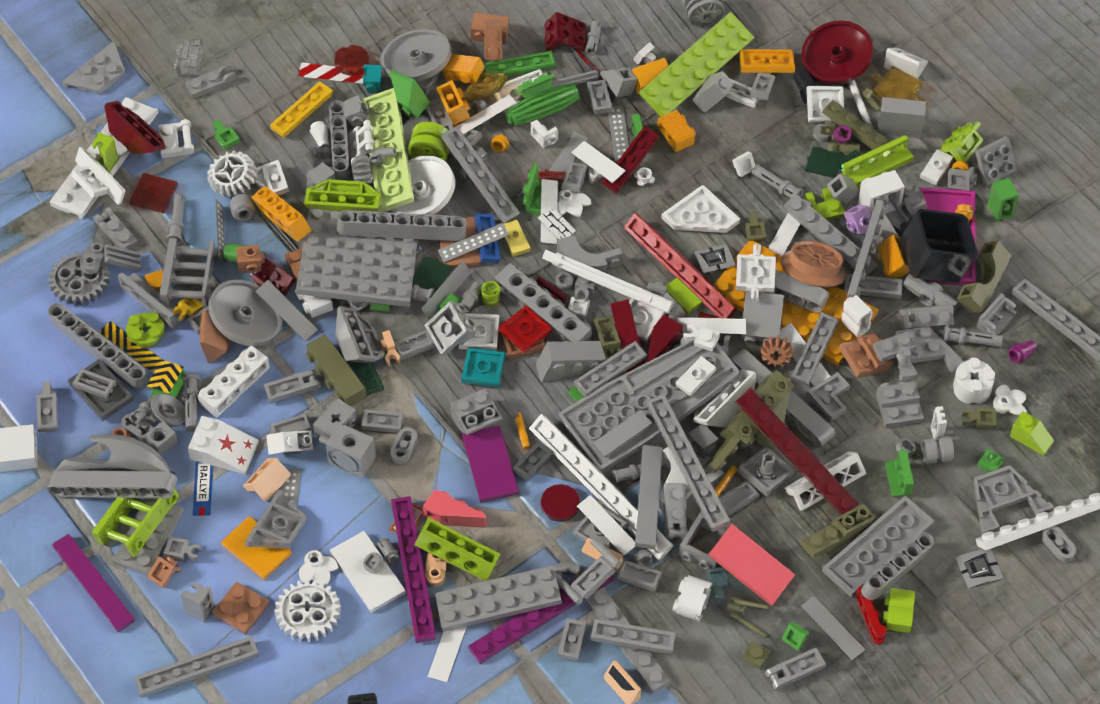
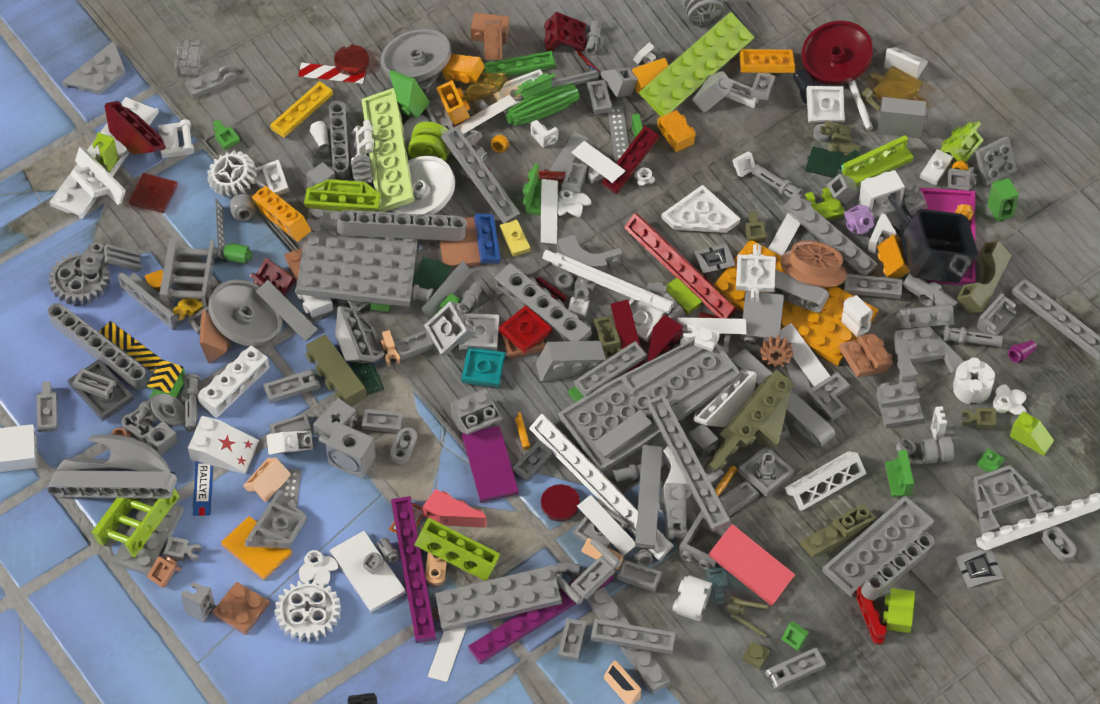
(93, 583): magenta tile -> none
(115, 229): light grey plate -> none
(145, 320): lime plate -> none
(176, 226): light grey pin -> none
(196, 666): light grey plate -> none
(249, 259): nougat brick -> none
(356, 110): light grey brick -> none
(373, 78): teal brick -> none
(381, 153): light grey arm -> none
(473, 242): light grey sticker -> none
(490, 294): lime wheel -> none
(556, 223): white sticker -> none
(695, 376): white plate -> none
(796, 452): dark red plate -> none
(814, 349): light grey tile -> none
(833, 628): light grey sticker -> none
(840, 139): magenta bush -> none
(858, 127): olive plate -> none
(868, 244): light grey plate -> none
(895, 347): light grey plate -> none

